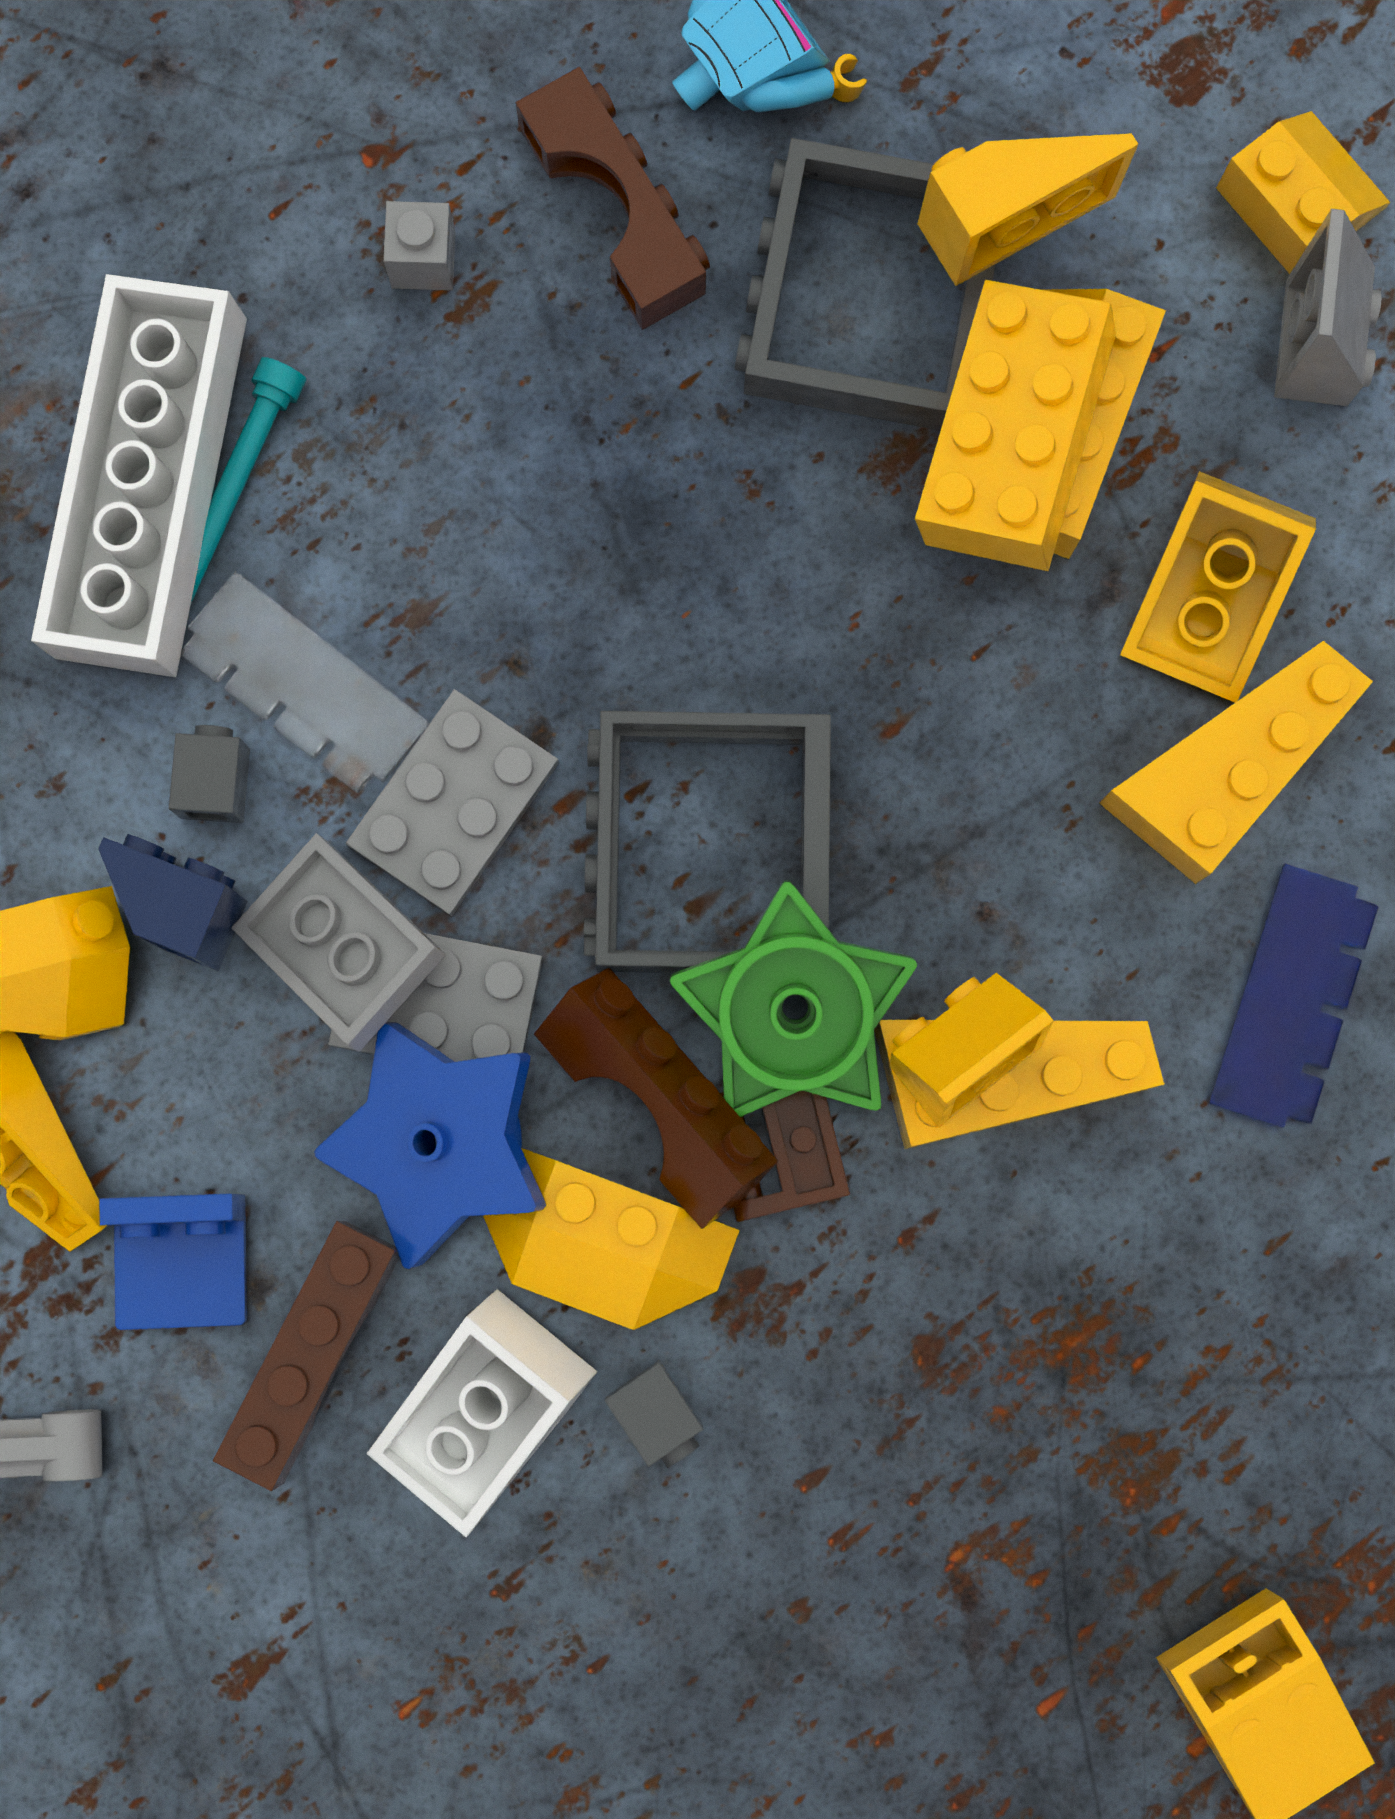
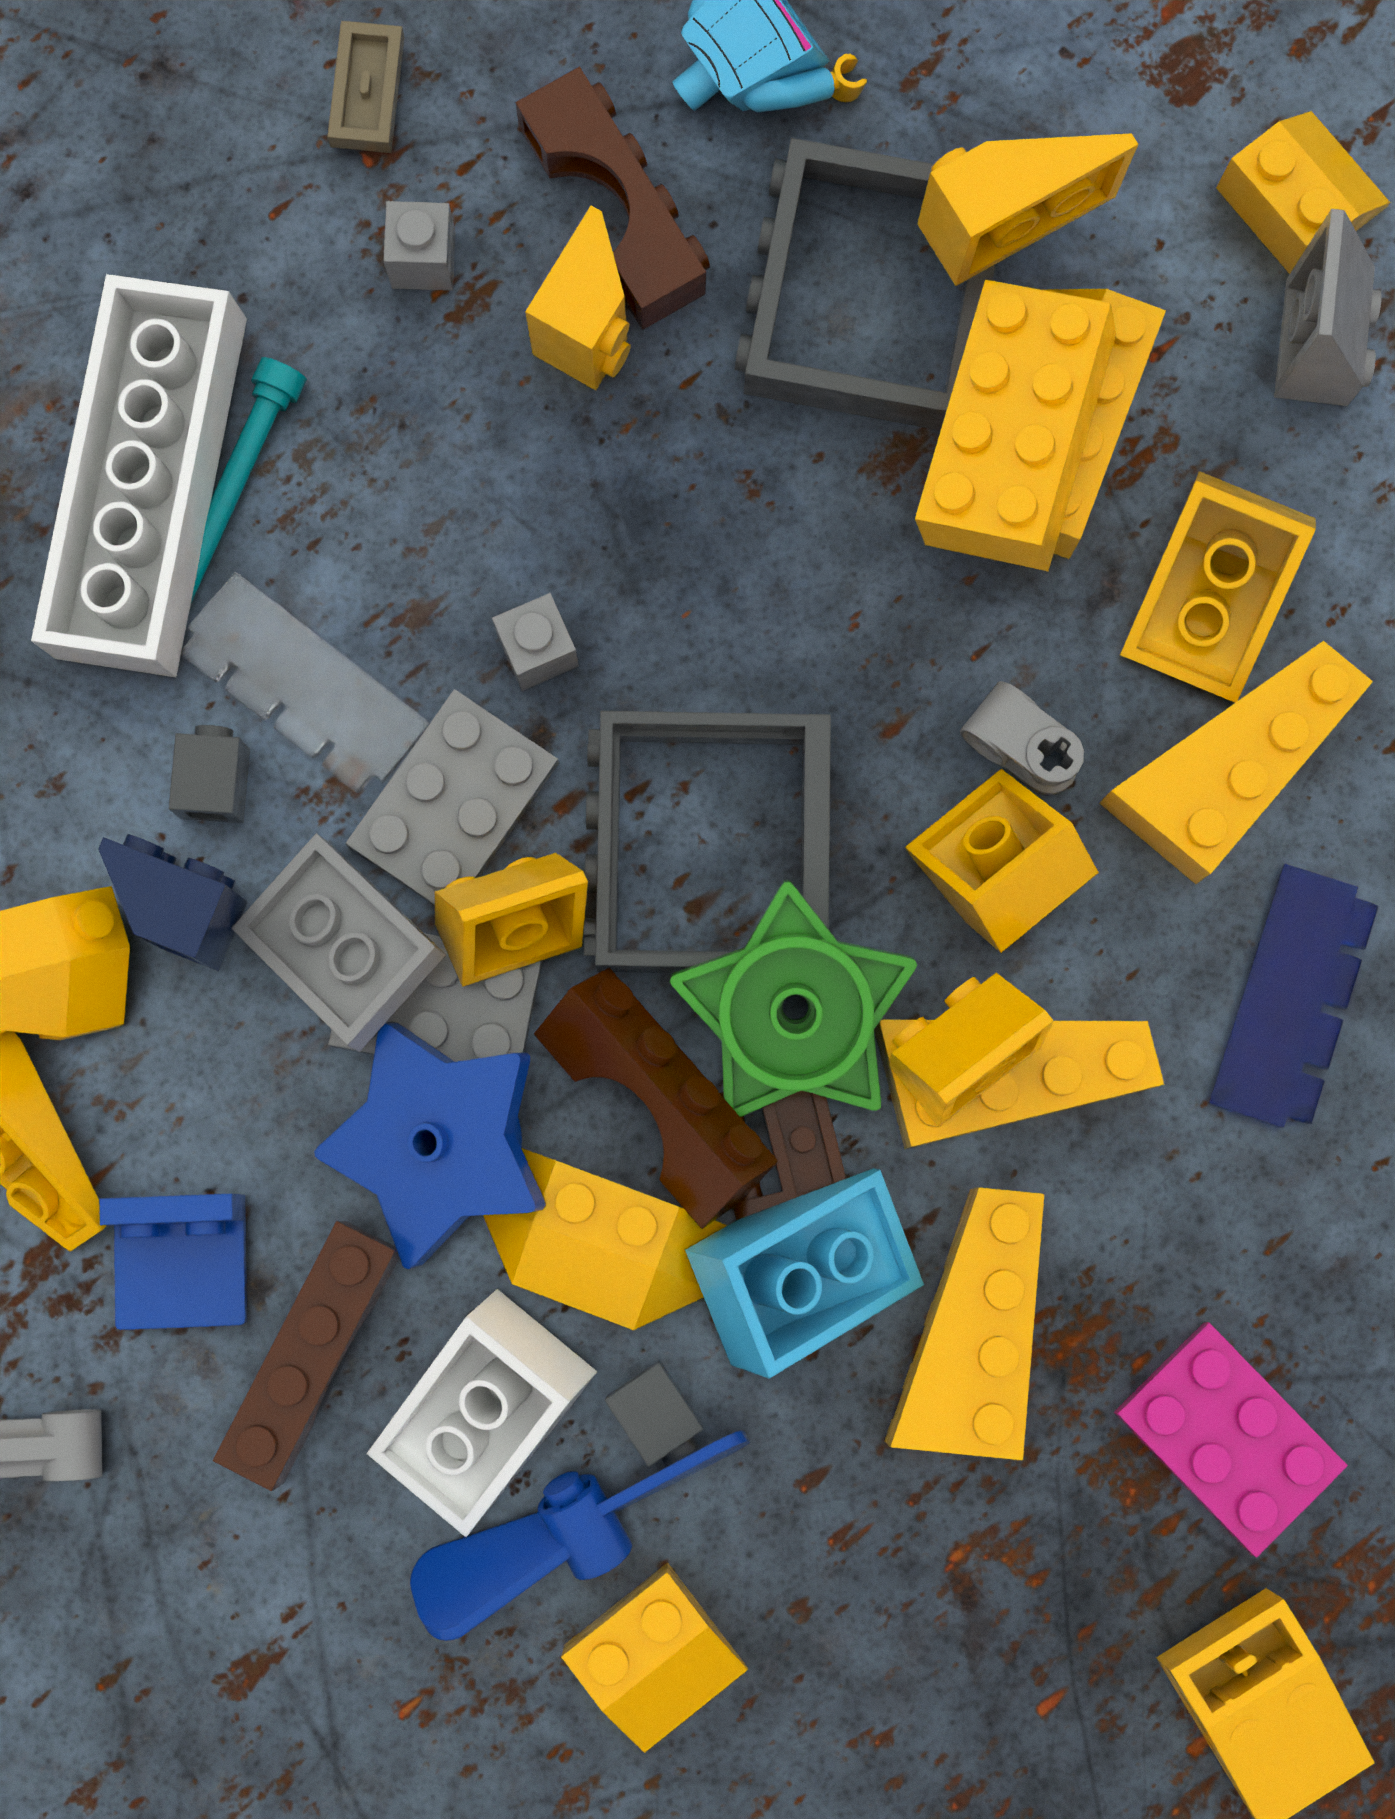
(366, 86): none -> dark tan plate
(512, 916): none -> yellow slope
(536, 641): none -> light grey brick
(575, 1523): none -> blue piece
(580, 308): none -> yellow slope
(653, 1659): none -> yellow slope
(804, 1272): none -> medium azure slope
(976, 1346): none -> yellow wedge
(1003, 859): none -> yellow slope
(1018, 735): none -> light grey piece
(1230, 1439): none -> dark pink plate

